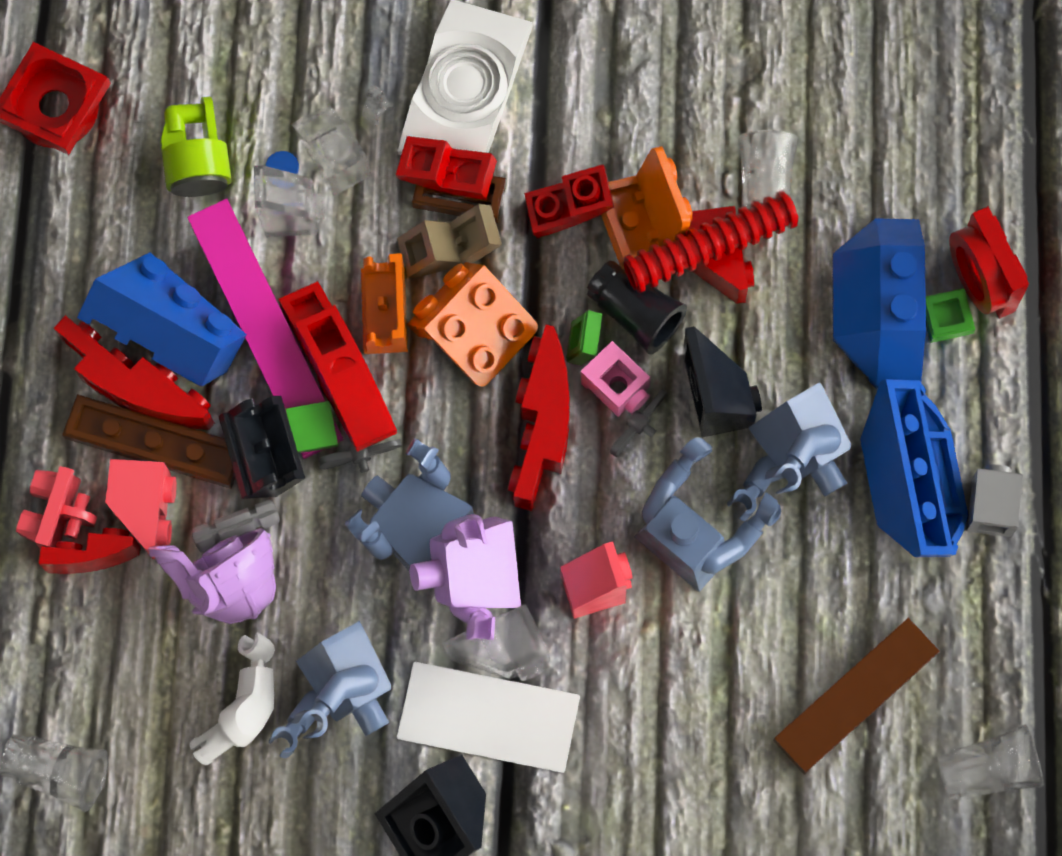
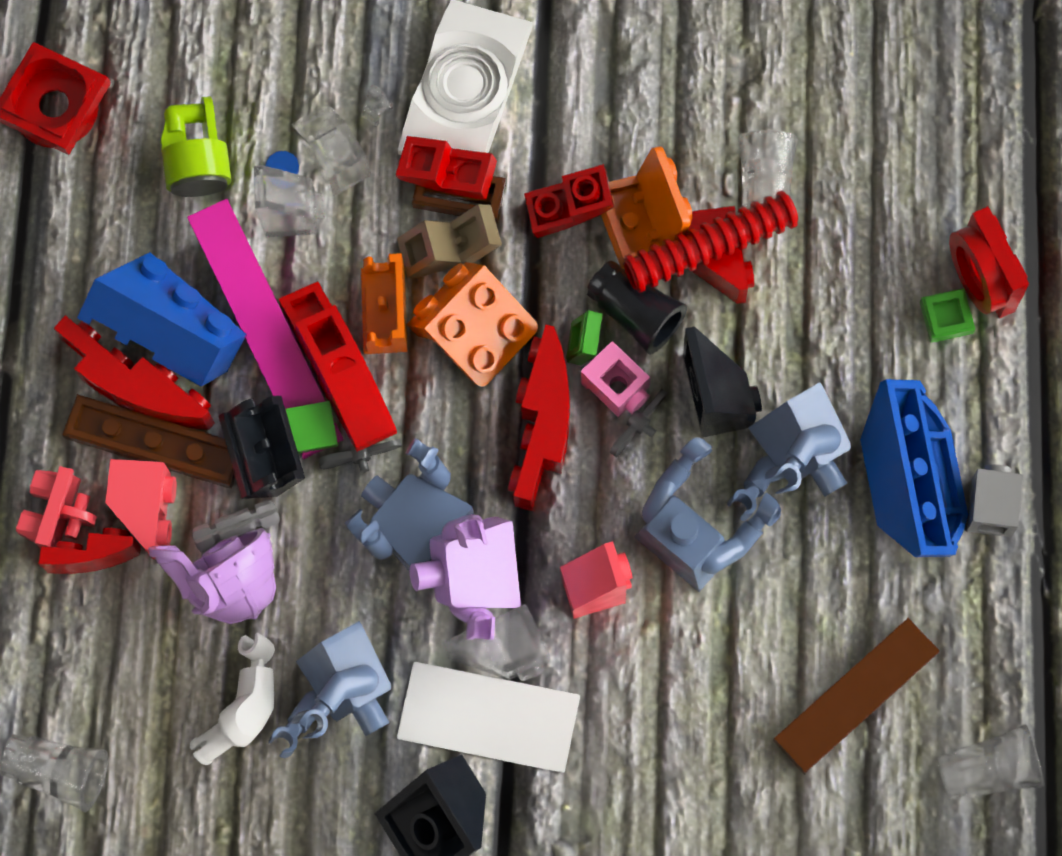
(881, 300): blue wedge -> none

